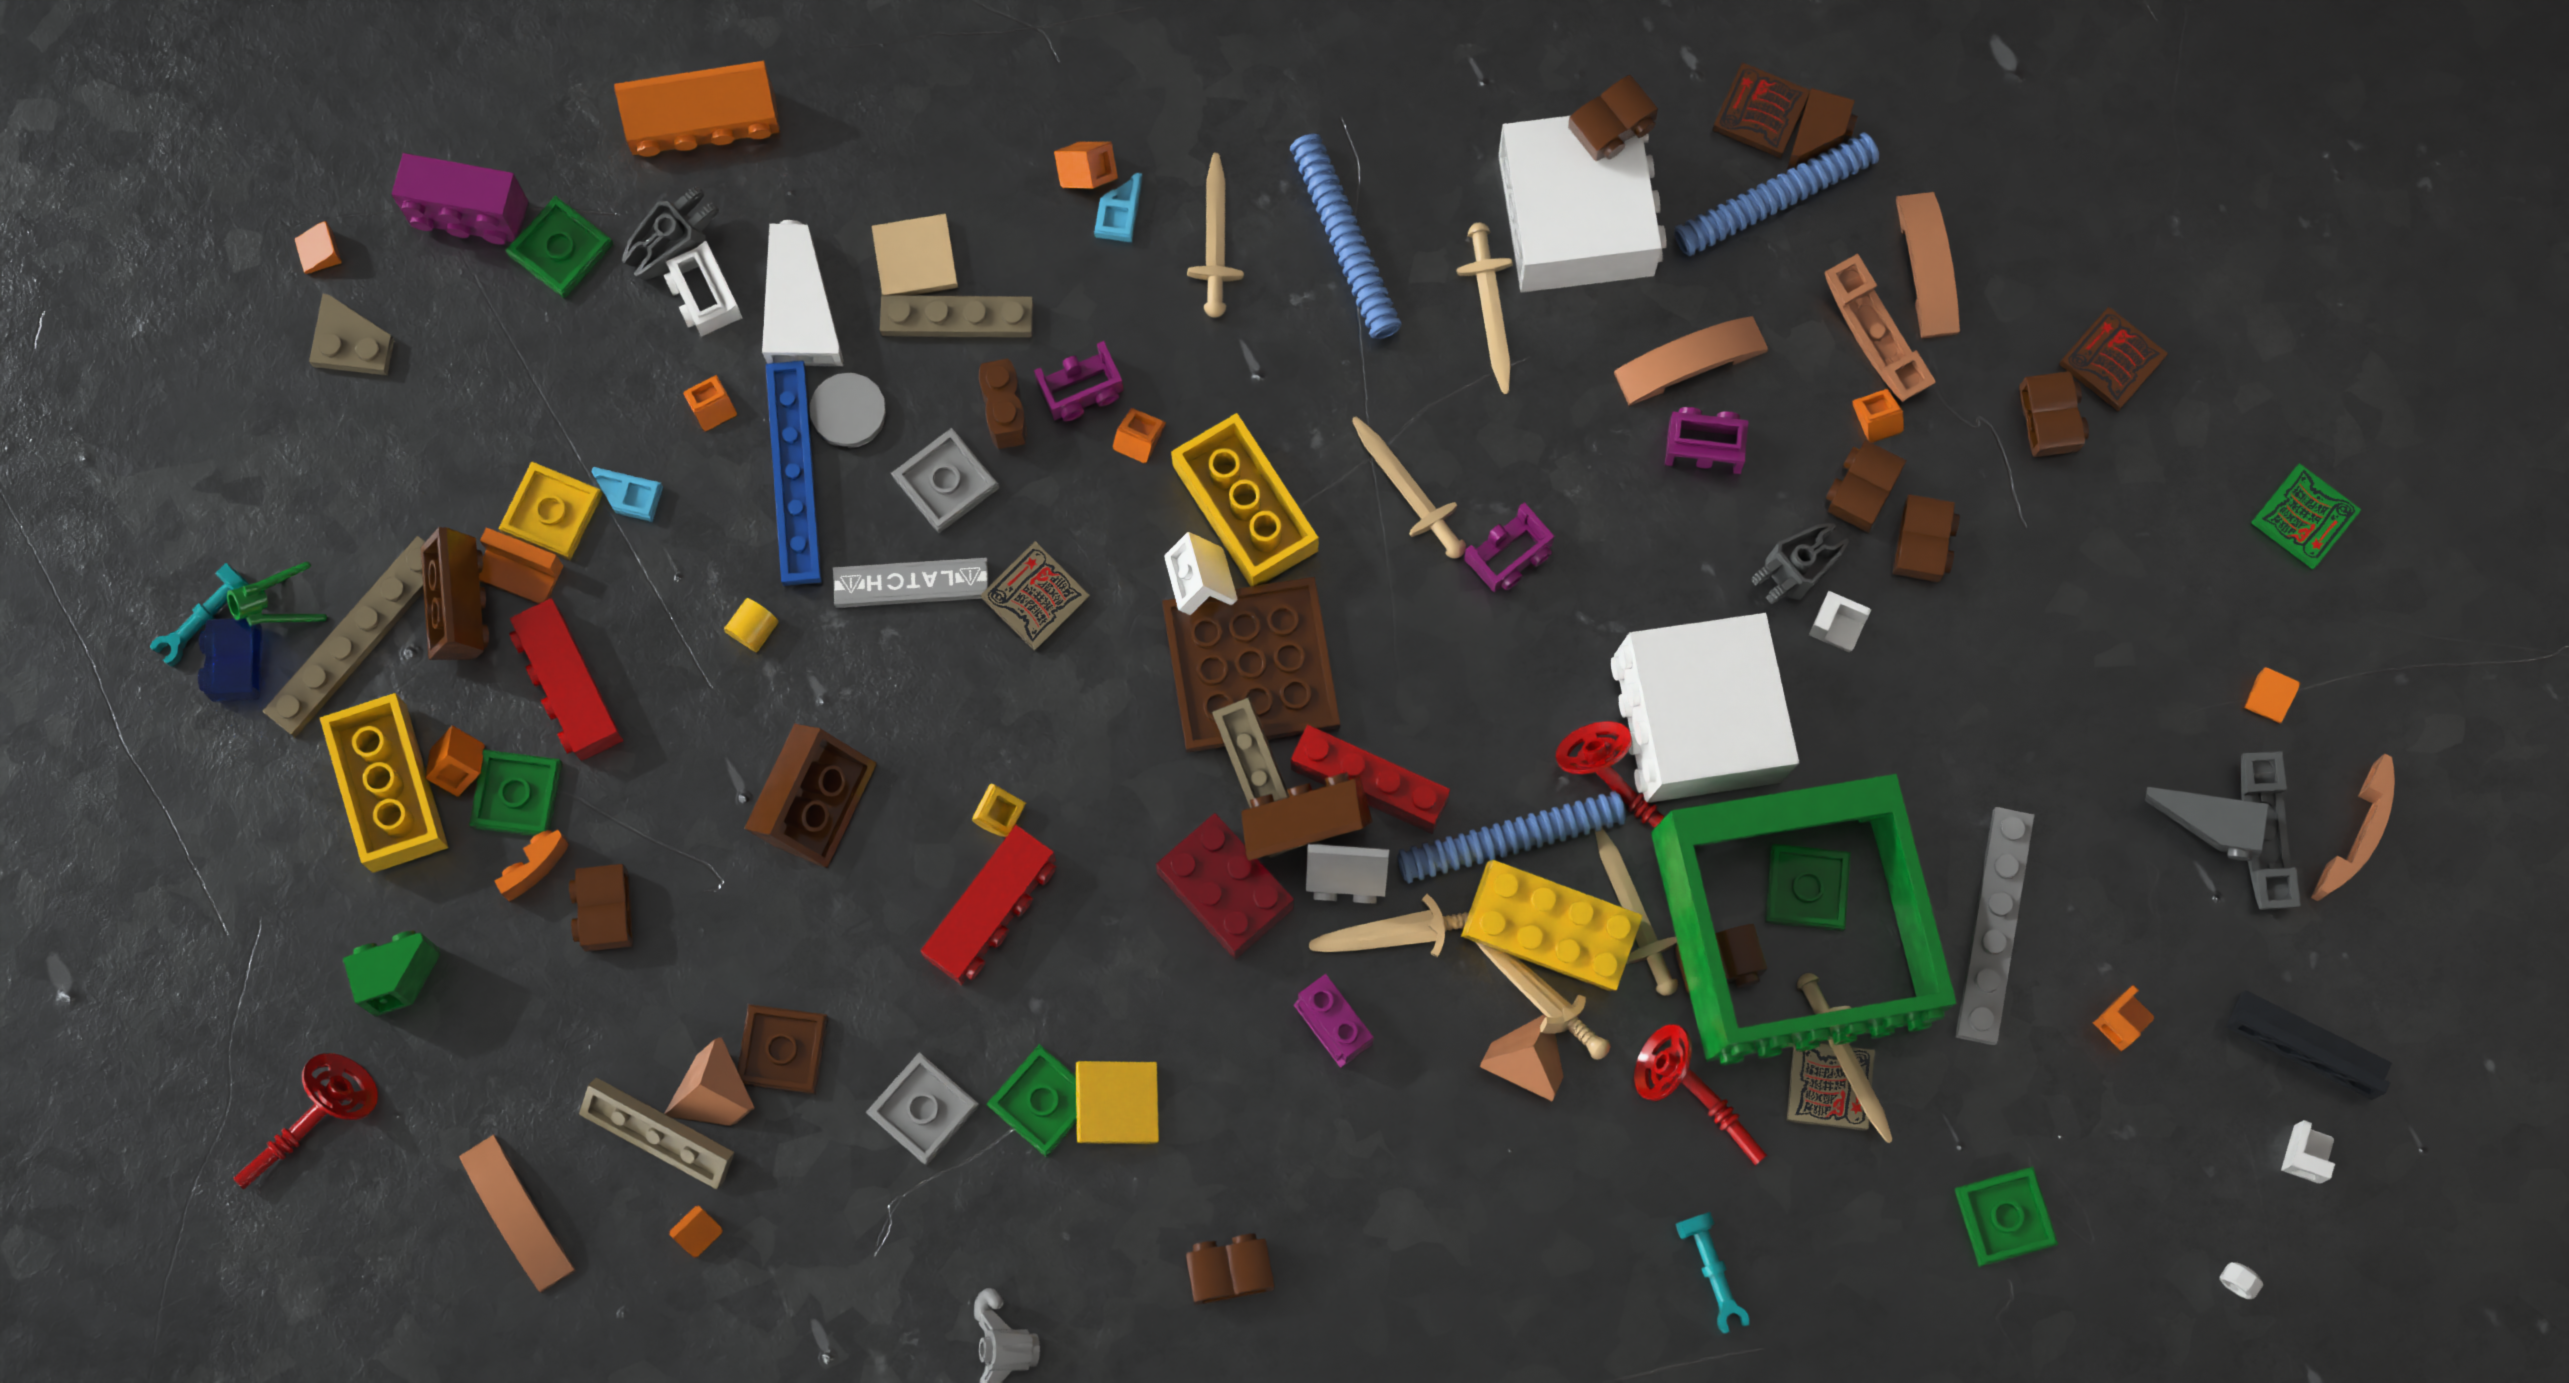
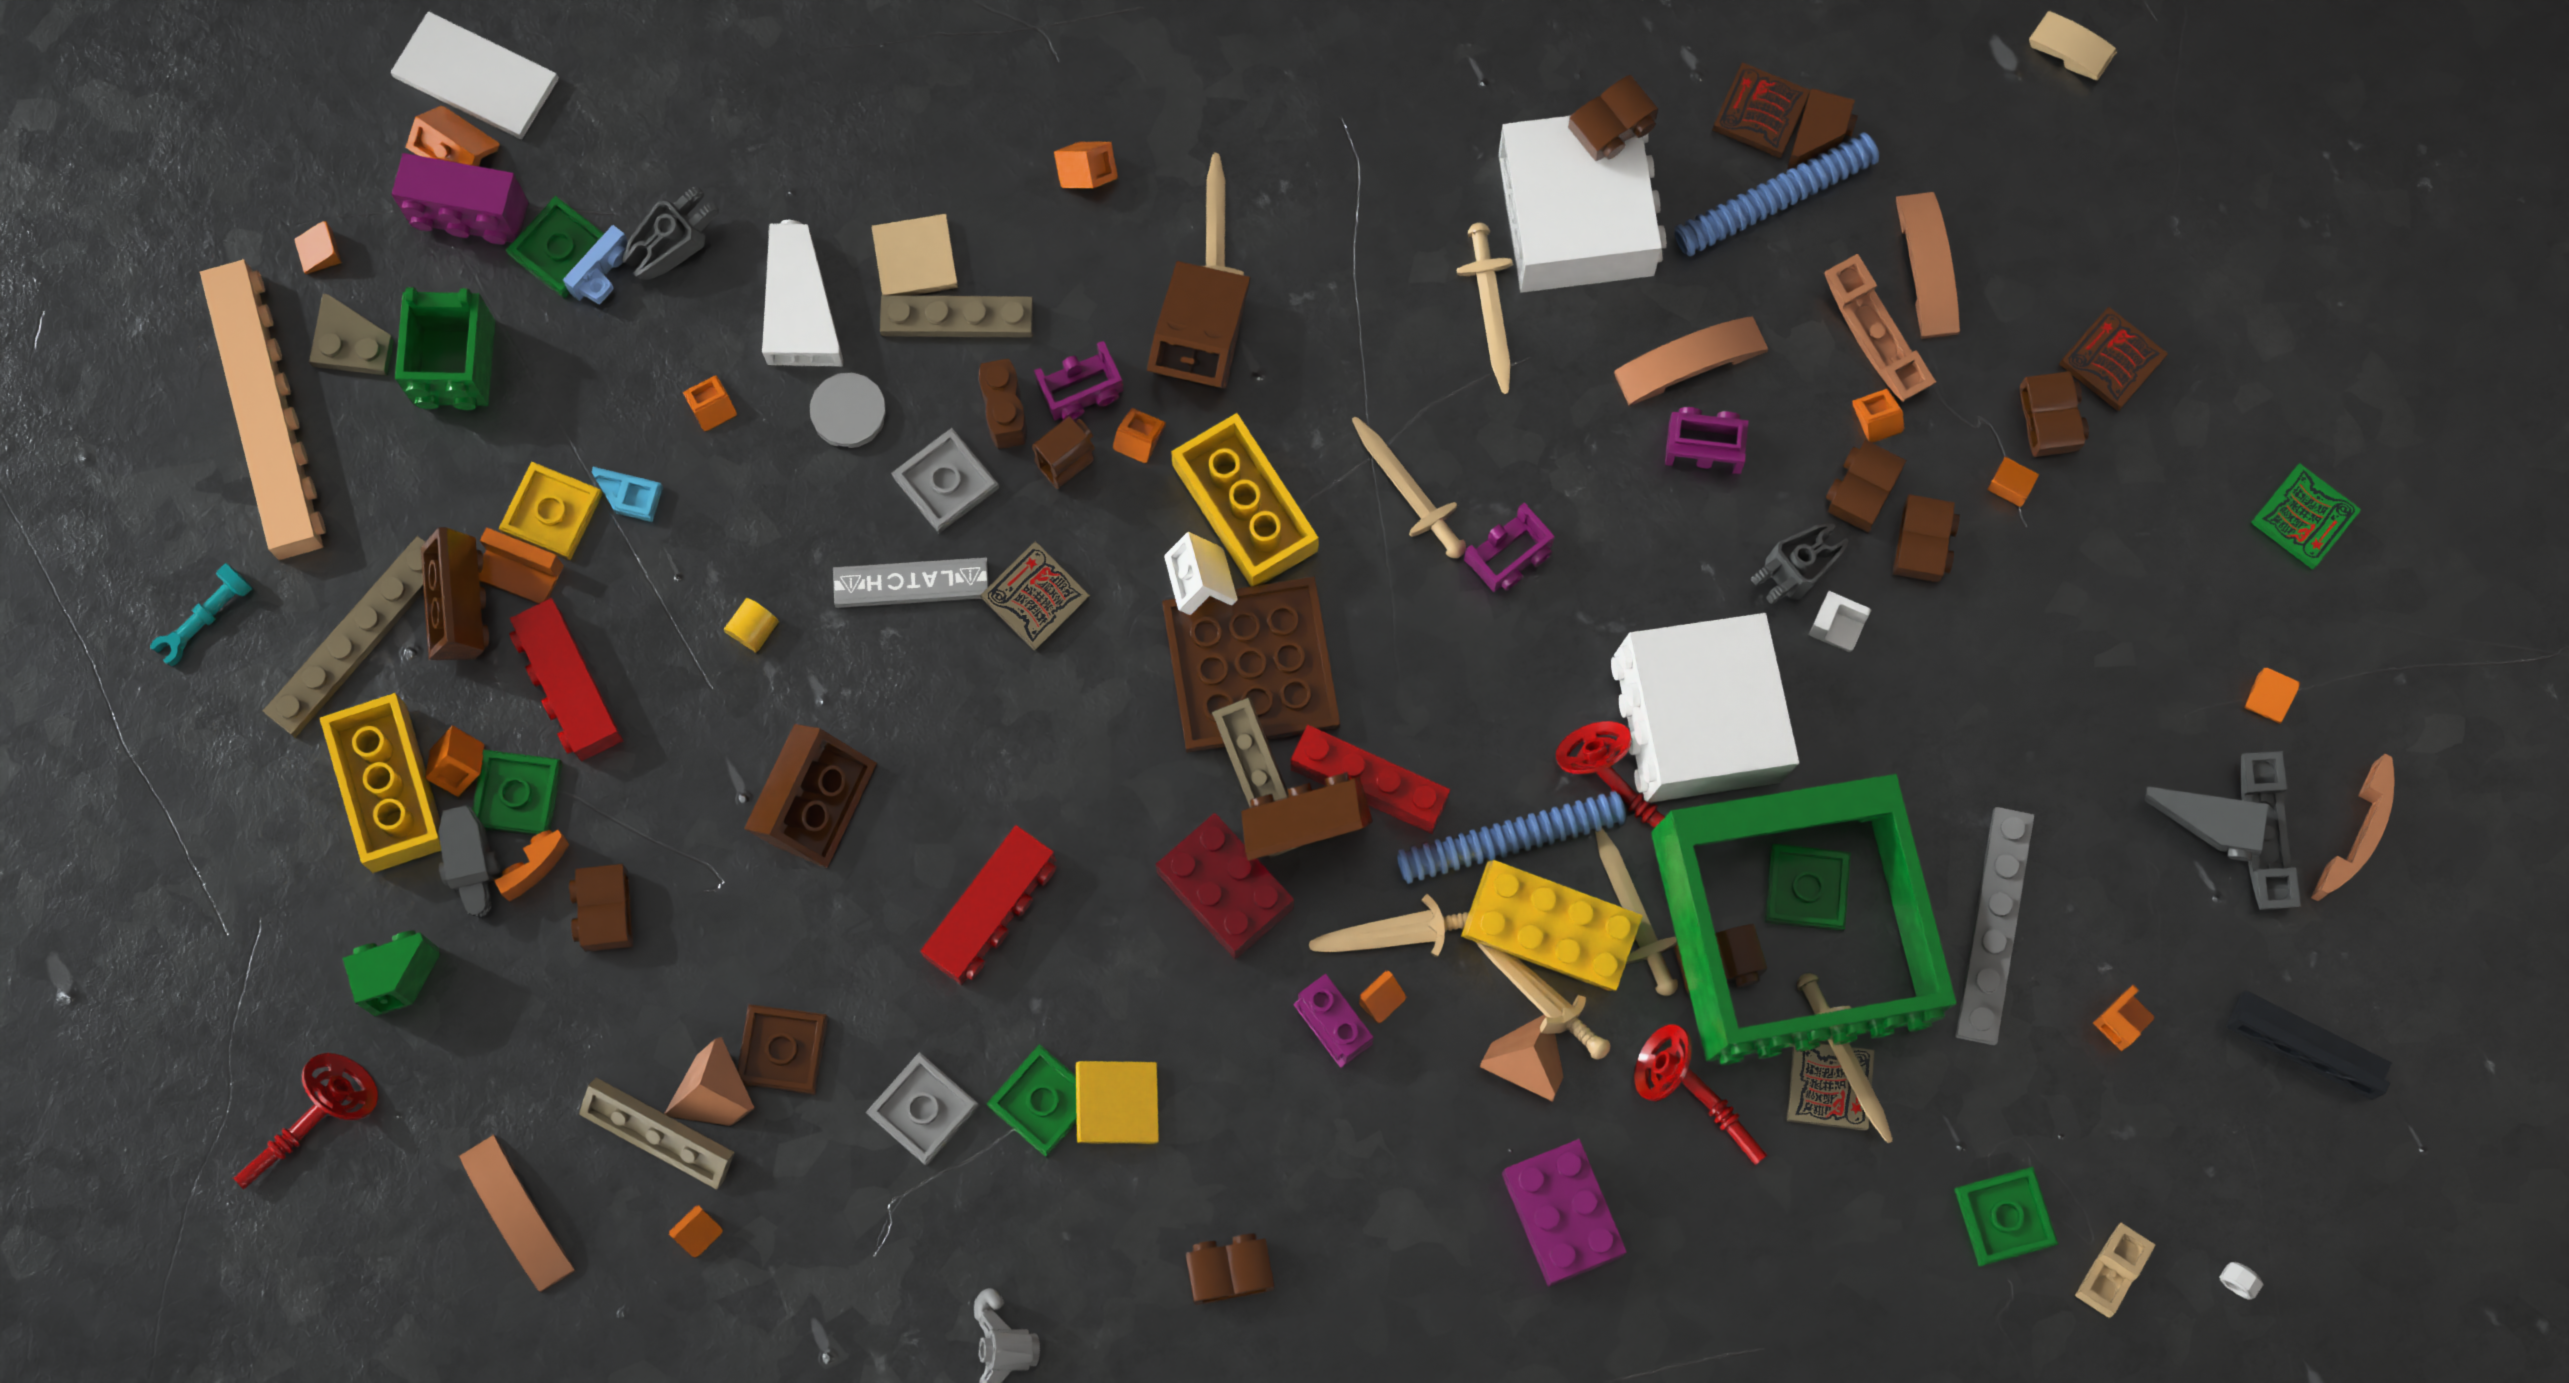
(231, 660): clear blue brick -> none
(251, 599): green plant -> none
(262, 409): none -> light nougat brick
(445, 349): none -> green container
(449, 138): none -> orange panel
(467, 859): none -> dark grey hinge
(474, 75): none -> white tile
(588, 275): none -> light blue hinge
(697, 108): orange slope -> none
(716, 316): white window -> none
(793, 473): blue plate -> none
(998, 811): yellow brick -> none
(1064, 451): none -> reddish brown brick
(1119, 211): medium azure tile -> none
(1199, 325): none -> reddish brown slope
(1345, 236): medium blue piece -> none
(1346, 871): light grey slope -> none
(1382, 997): none -> orange slope
(1563, 1212): none -> magenta brick
(1714, 1268): teal piece -> none
(2013, 482): none -> orange slope
(2076, 45): none -> tan slope
(2115, 1270): none -> tan slope
(2309, 1154): white panel -> none

